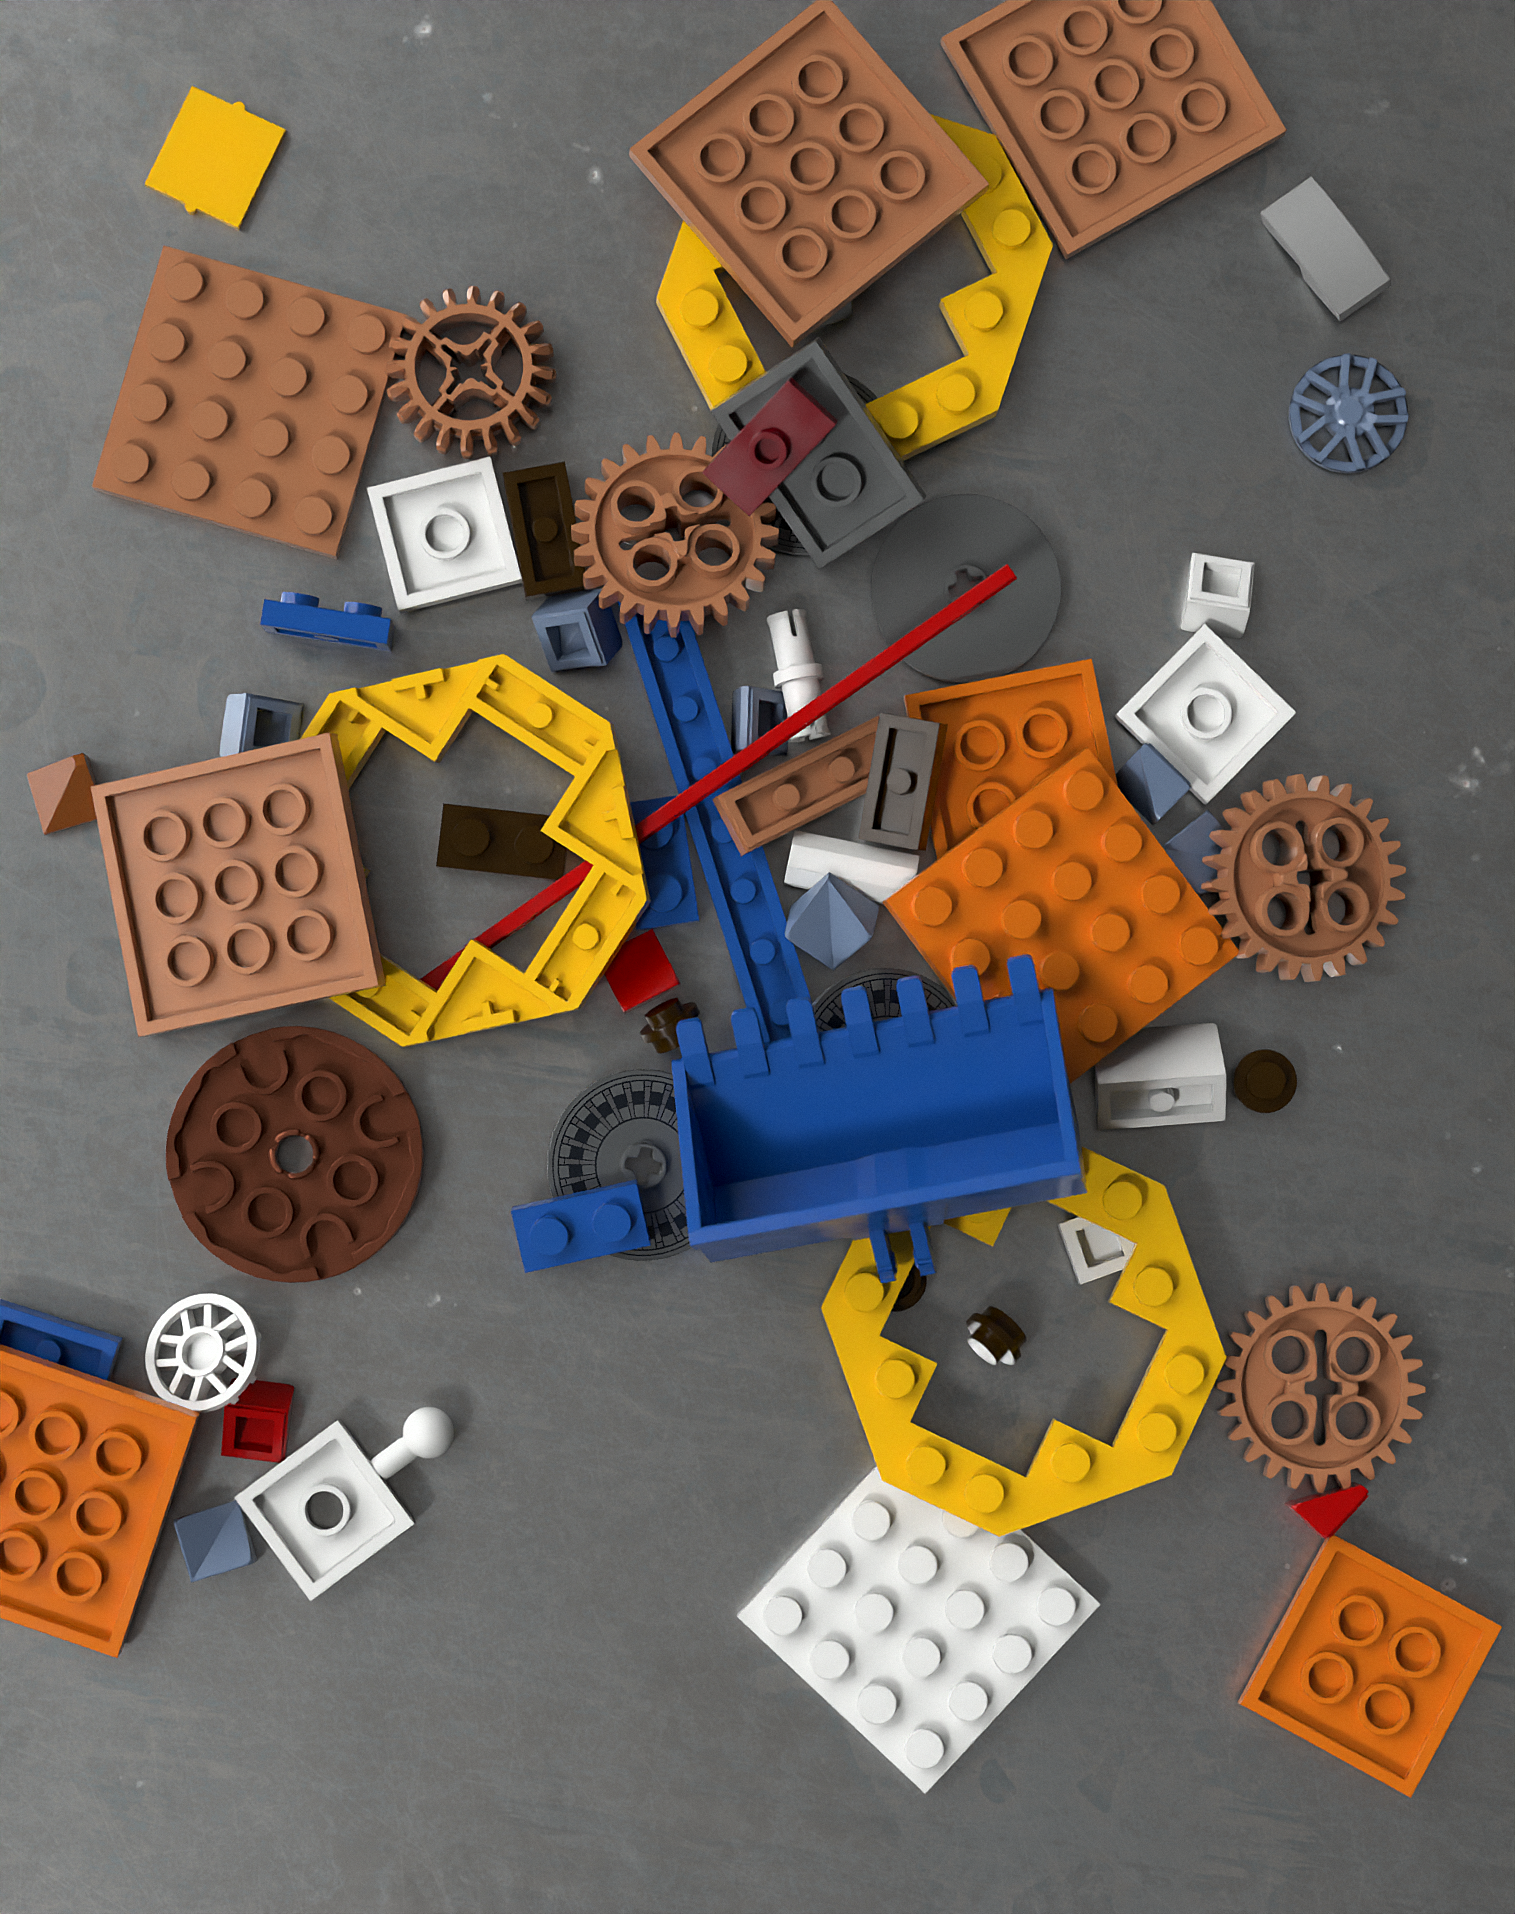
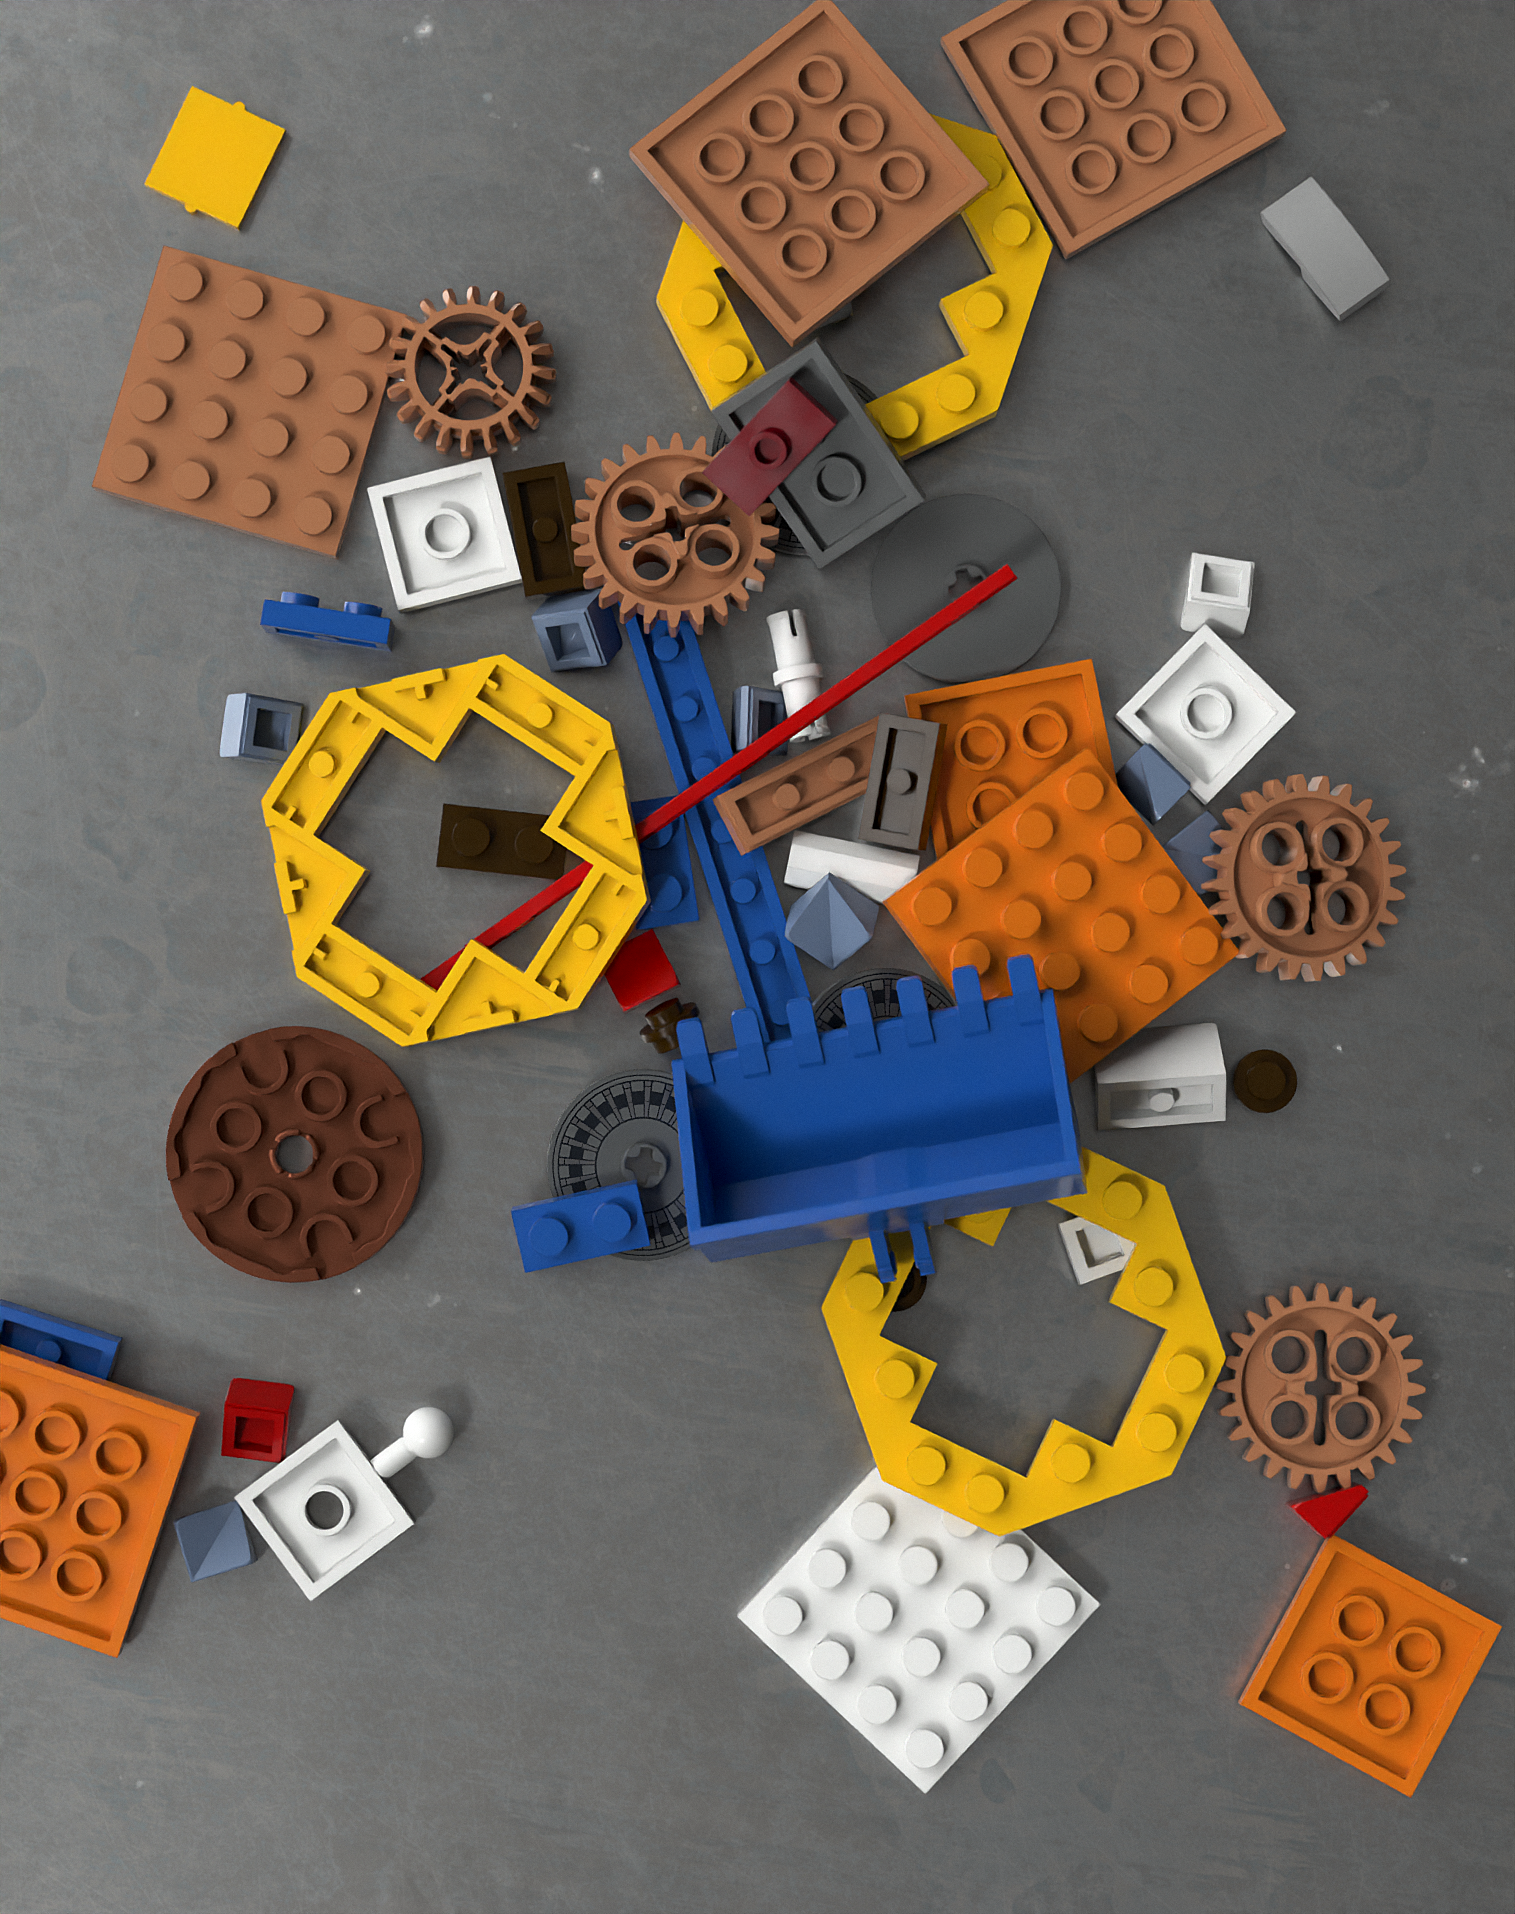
(64, 793): dark orange slope -> none
(203, 1352): white wheel -> none
(238, 885): nougat plate -> none
(995, 1336): dark brown plate -> none
(1348, 413): sand blue wheel -> none

